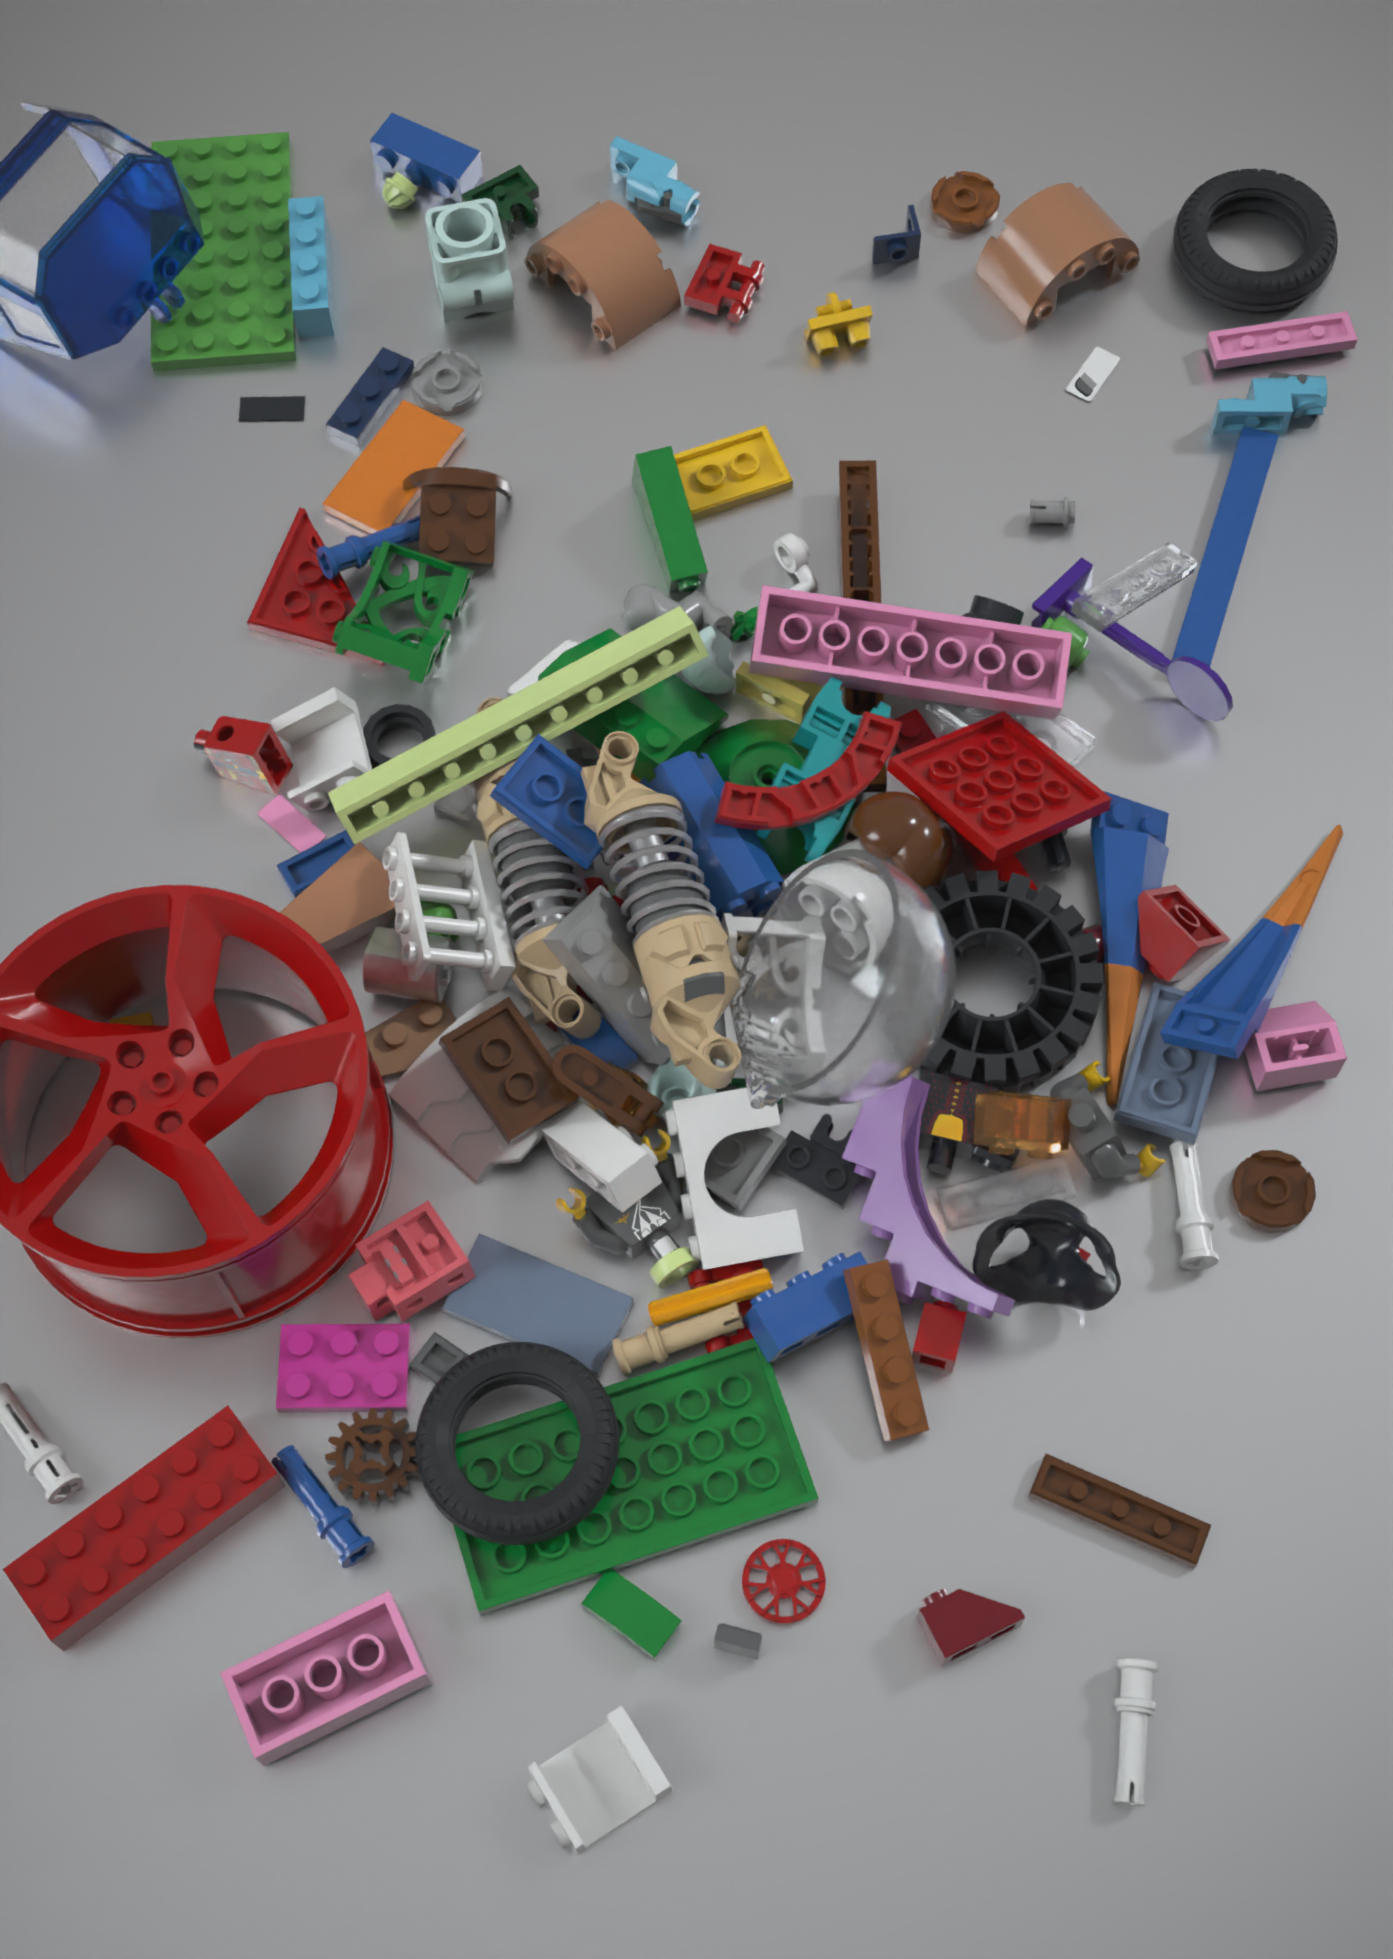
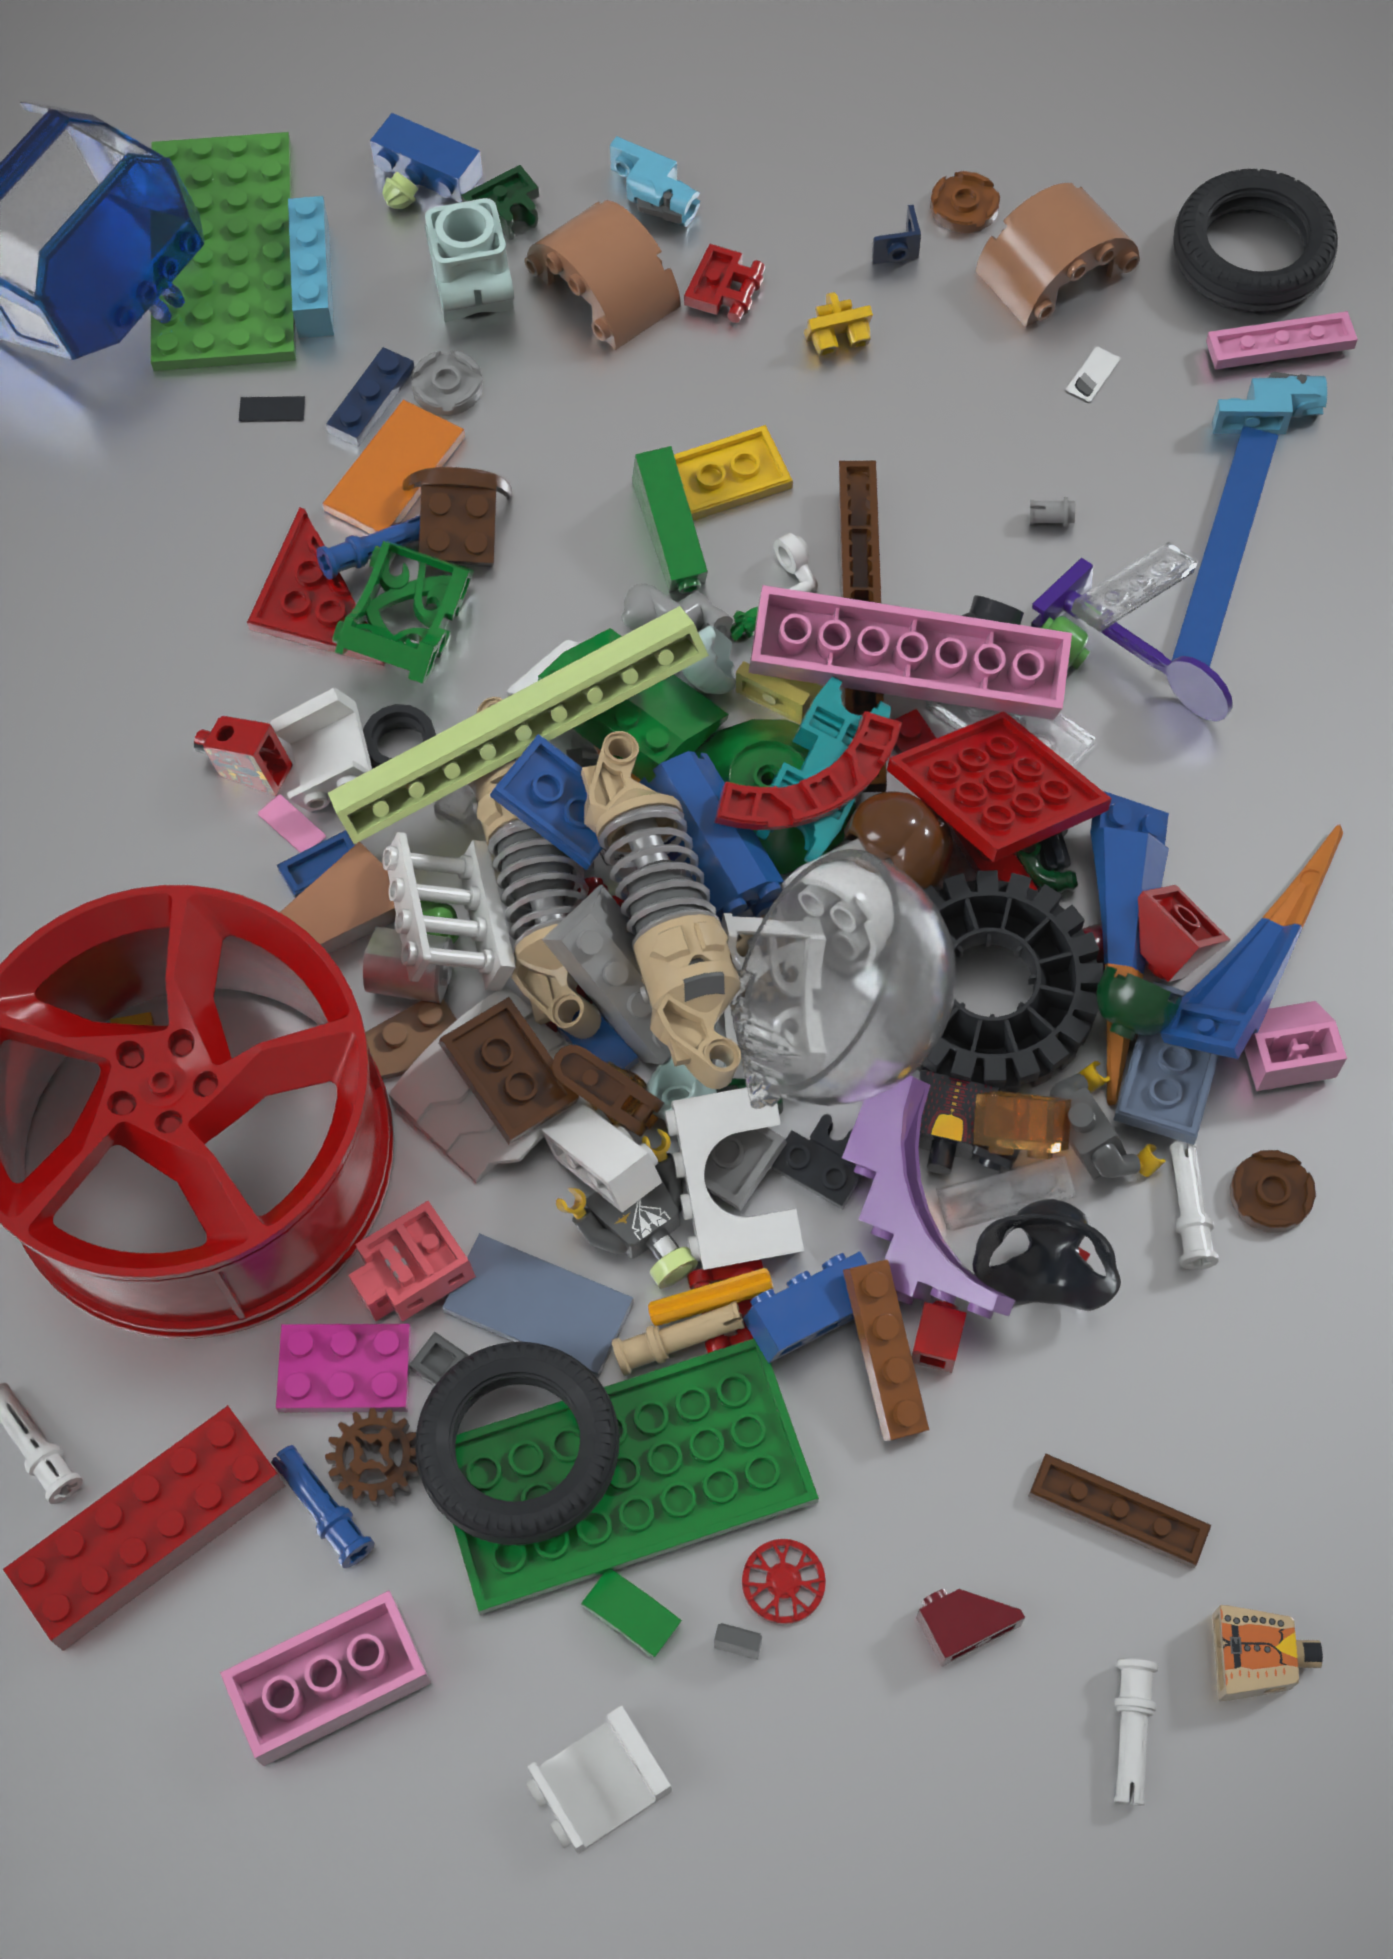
(1040, 876): none -> dark green piece
(1134, 1004): none -> dark green cylinder
(1259, 1653): none -> torso

